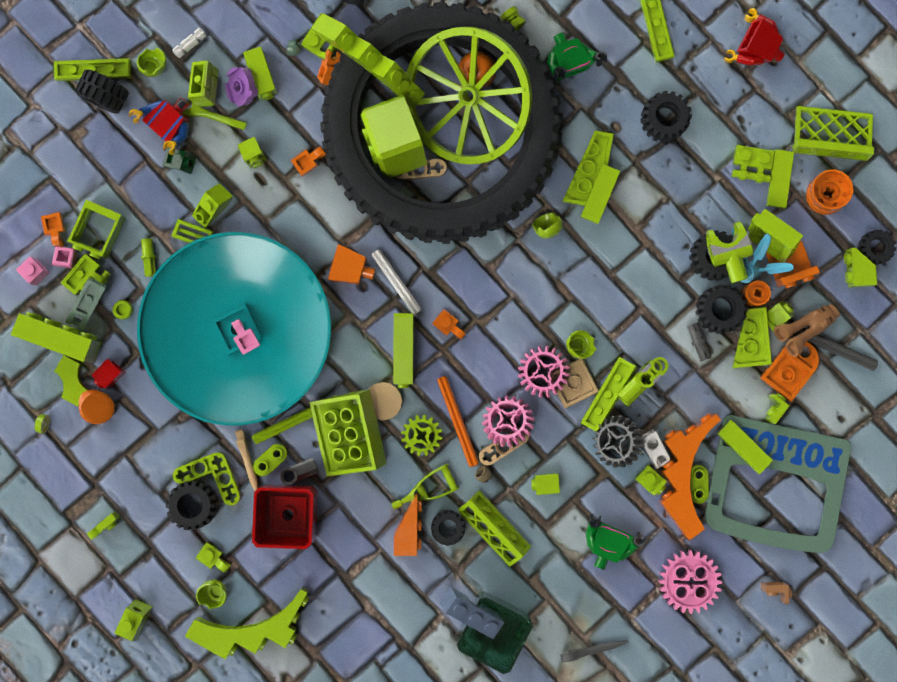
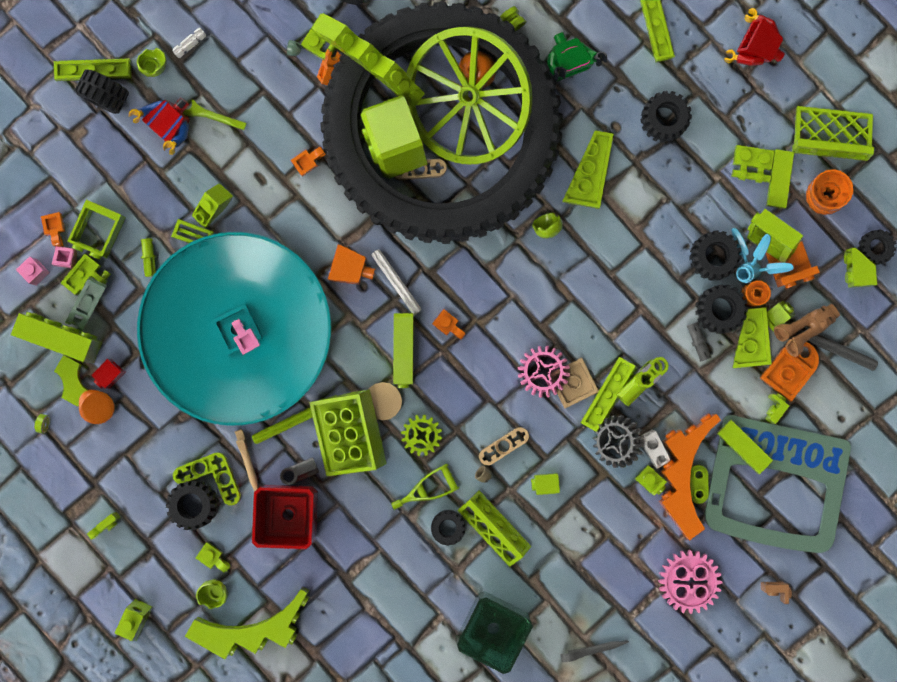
(122, 310): lime tile -> none
(179, 160): dark green bracket -> none
(203, 83): lime brick -> none
(240, 77): medium lavender plate -> none
(252, 153): lime slope -> none
(261, 73): lime brick -> none
(270, 460): lime plate -> none
(406, 534): orange slope -> none
(457, 421): orange axle -> none
(479, 618): sand blue arch -> none
(502, 426): bright pink gear -> none
(580, 344): lime hair -> none
(600, 194): lime tile -> none
(610, 542): green torso -> none
(731, 253): lime connector -> none

